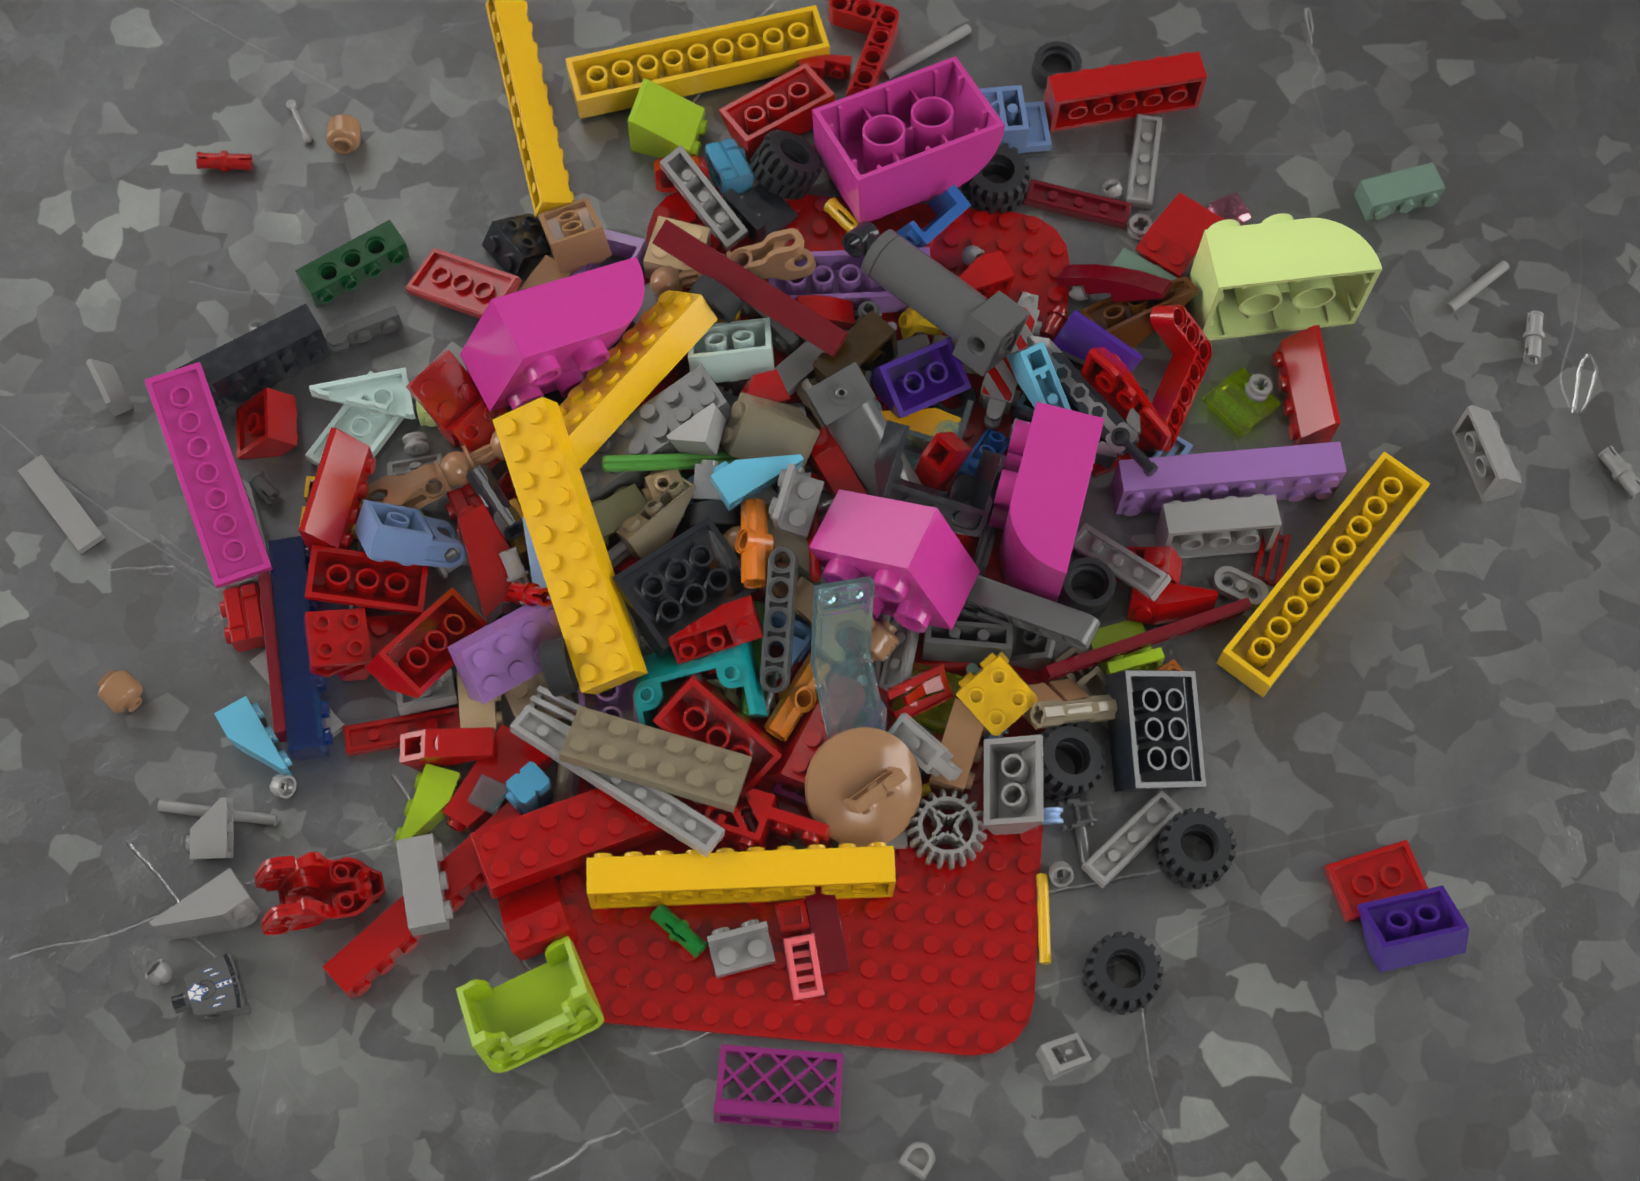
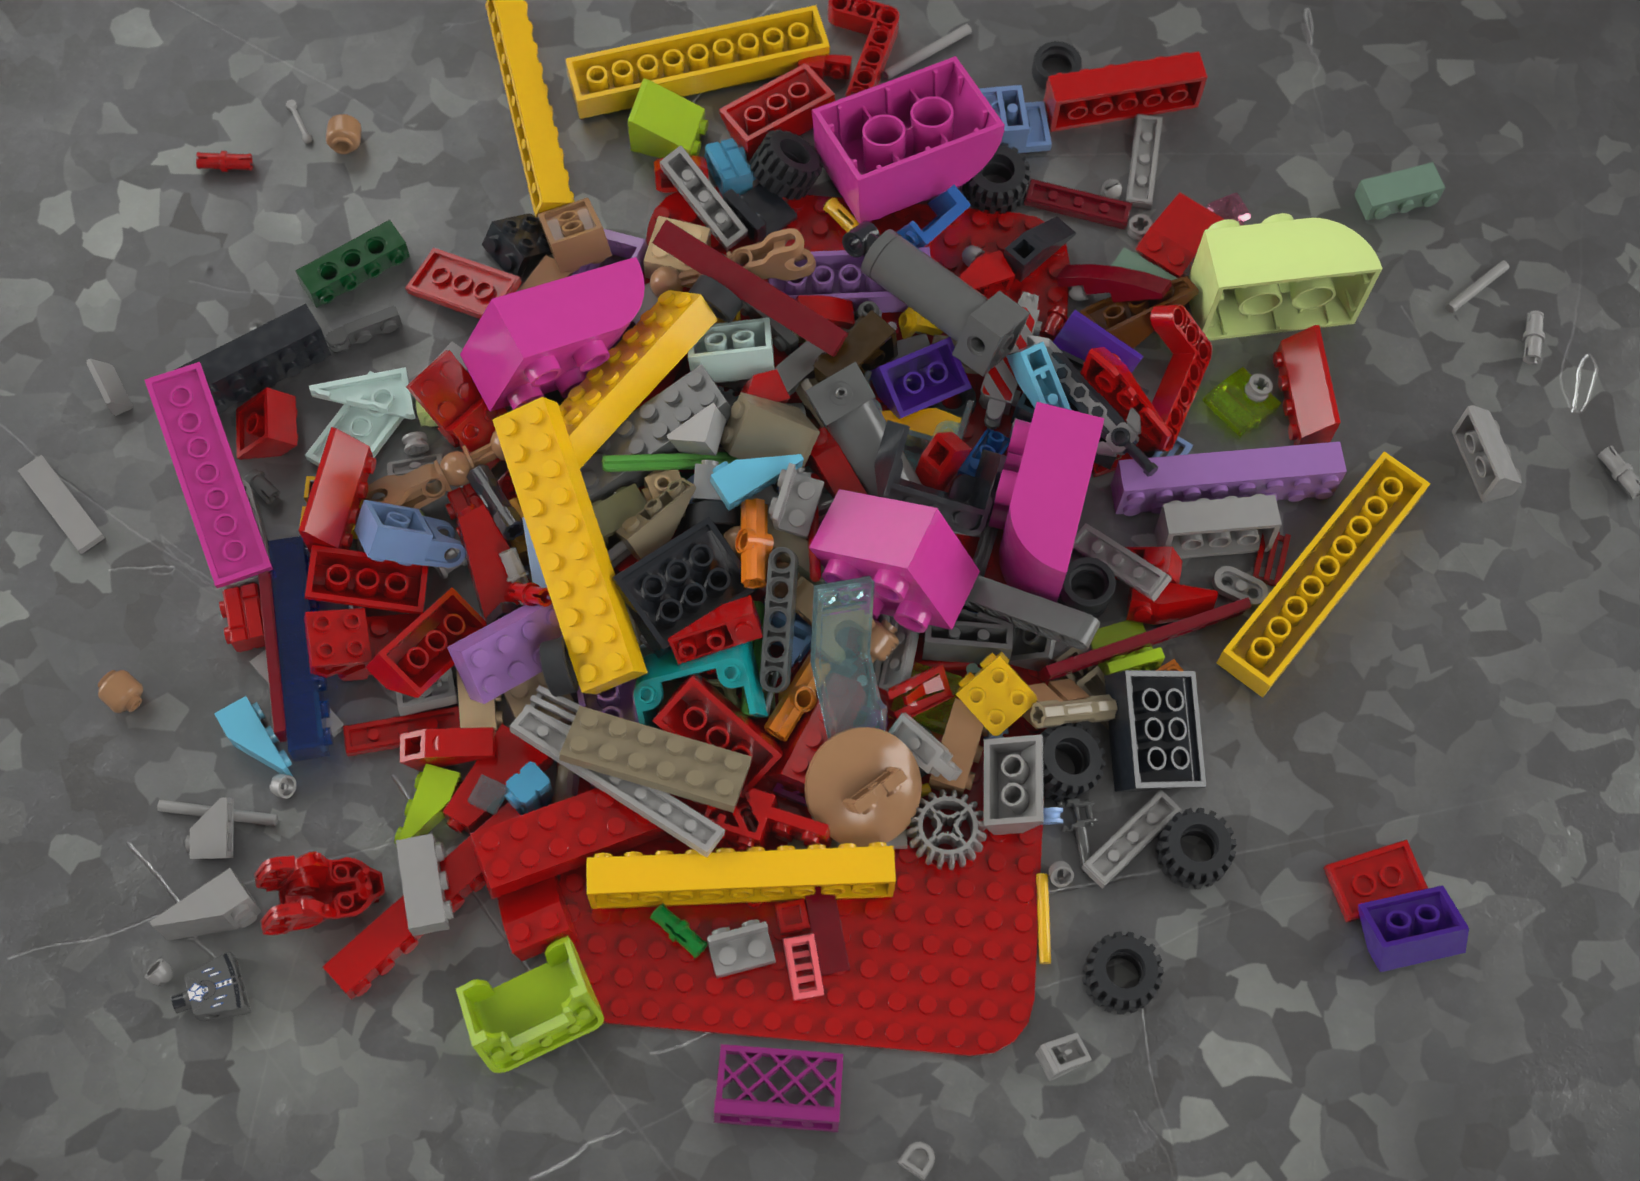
(1036, 246): none -> black slope

